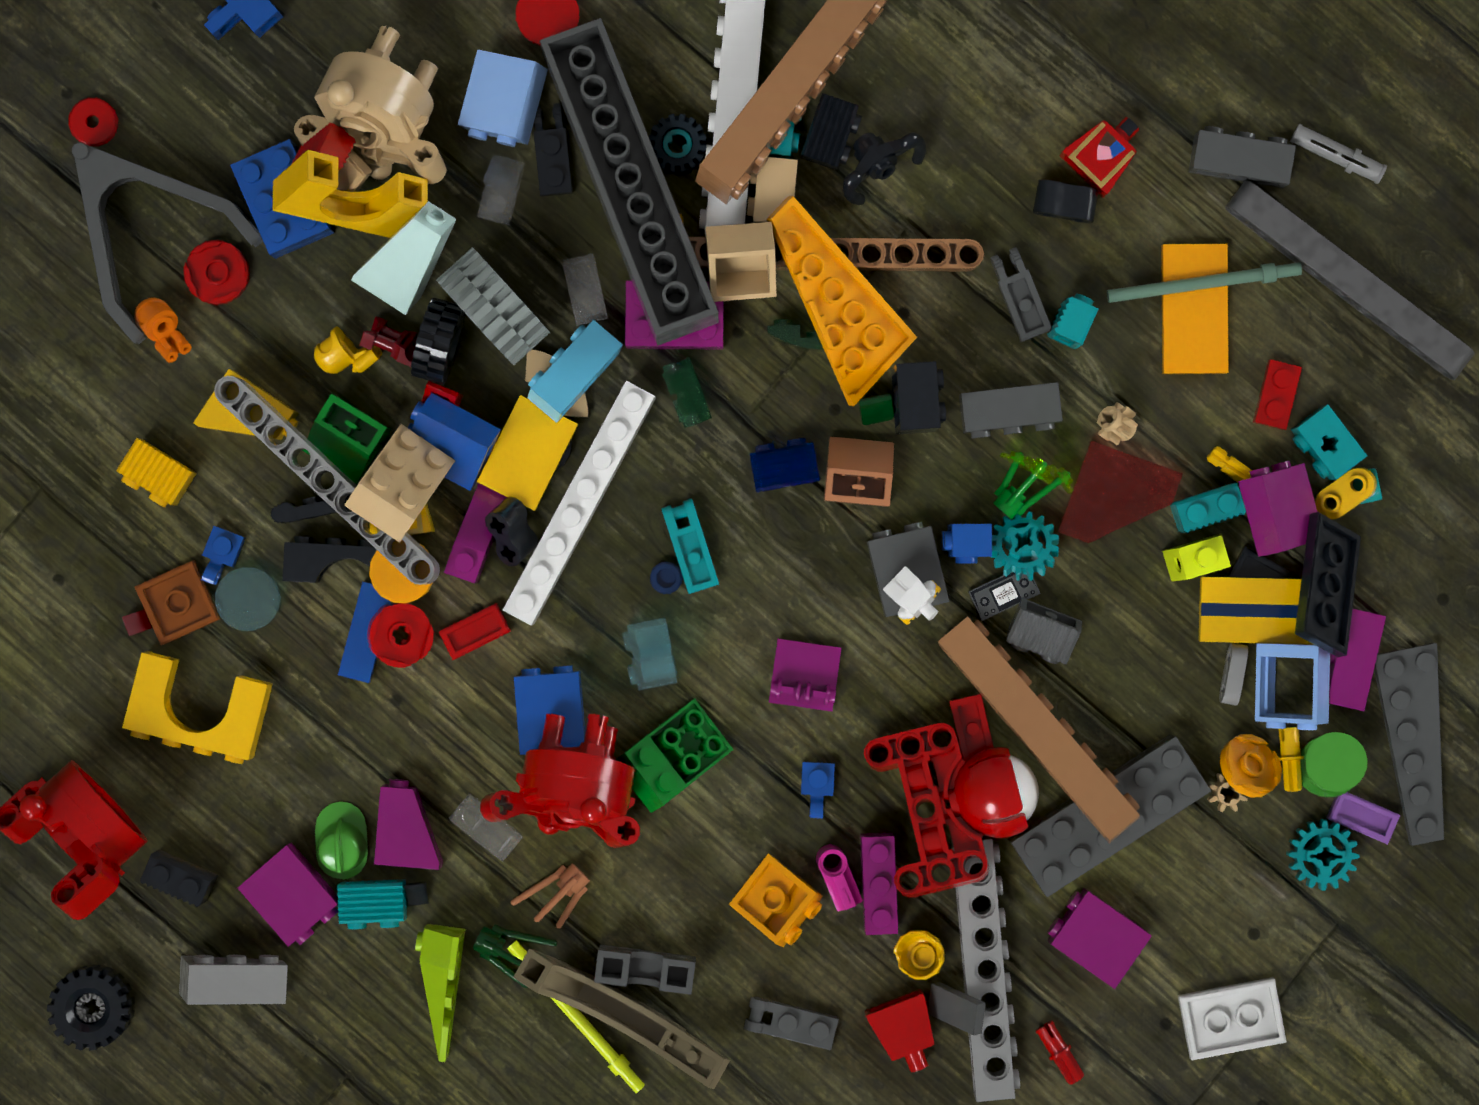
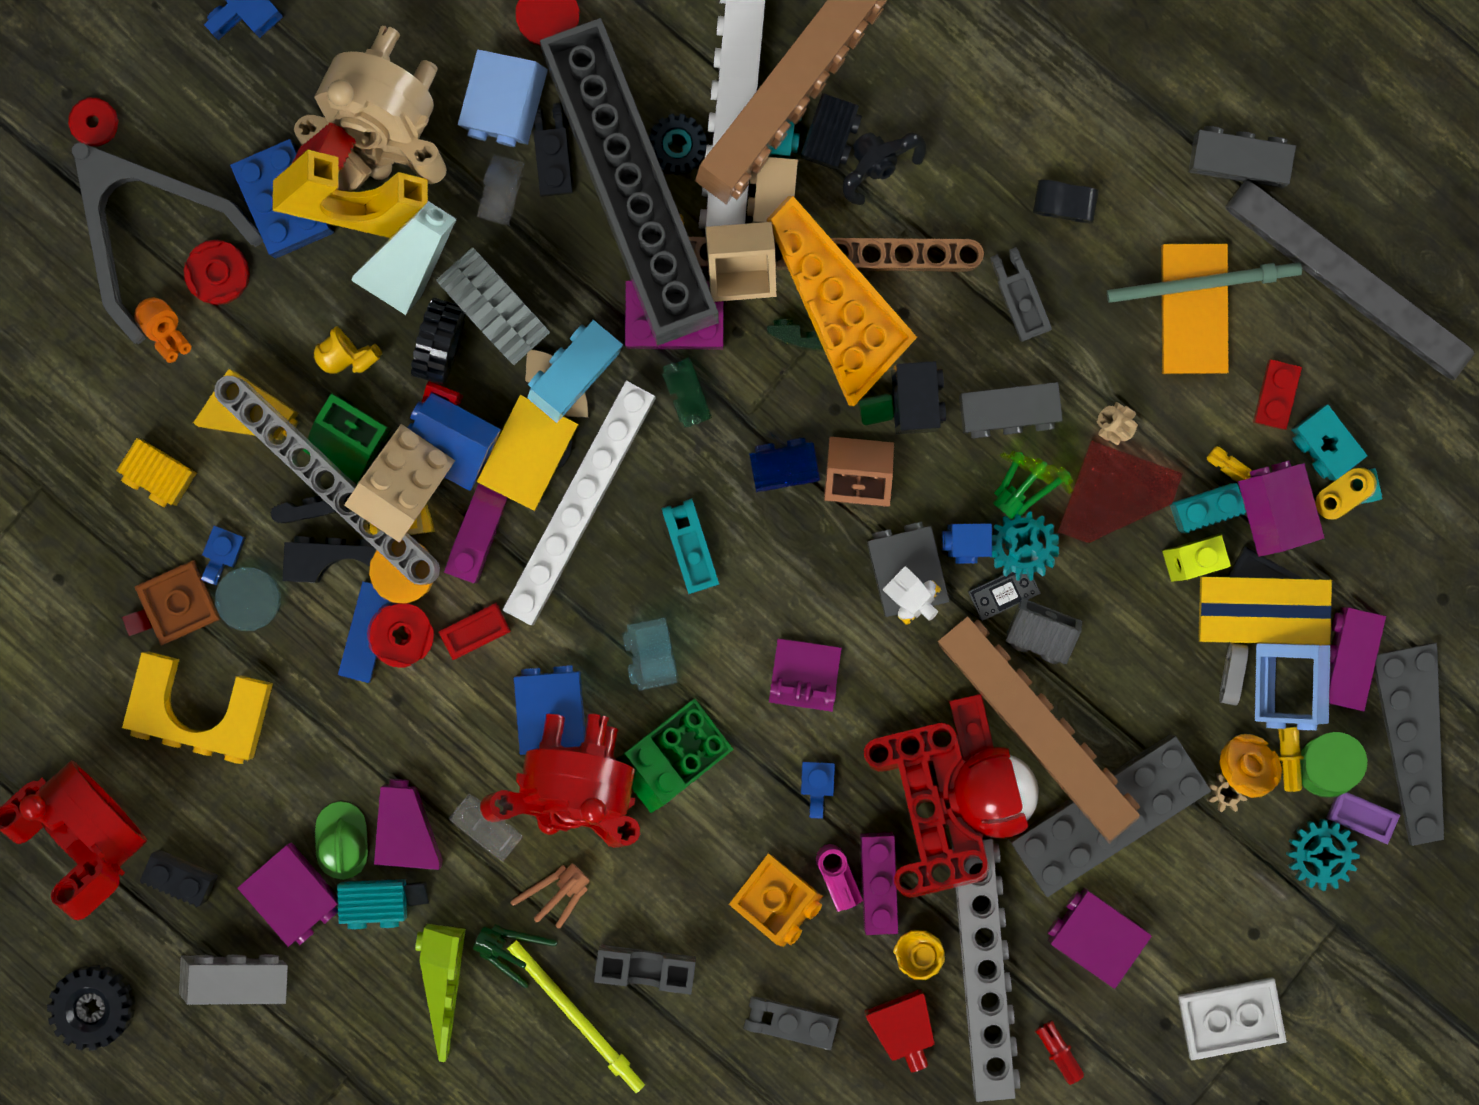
(399, 344): dark red piece -> none
(511, 531): black axle -> none
(585, 289): clear slope -> none
(621, 1011): dark tan arch -> none
(666, 577): dark blue tile -> none
(956, 1008): dark grey tile -> none
(1073, 321): teal brick -> none
(1102, 154): red torso -> none
(1328, 585): black tile -> none
(1373, 171): light grey pin -> none

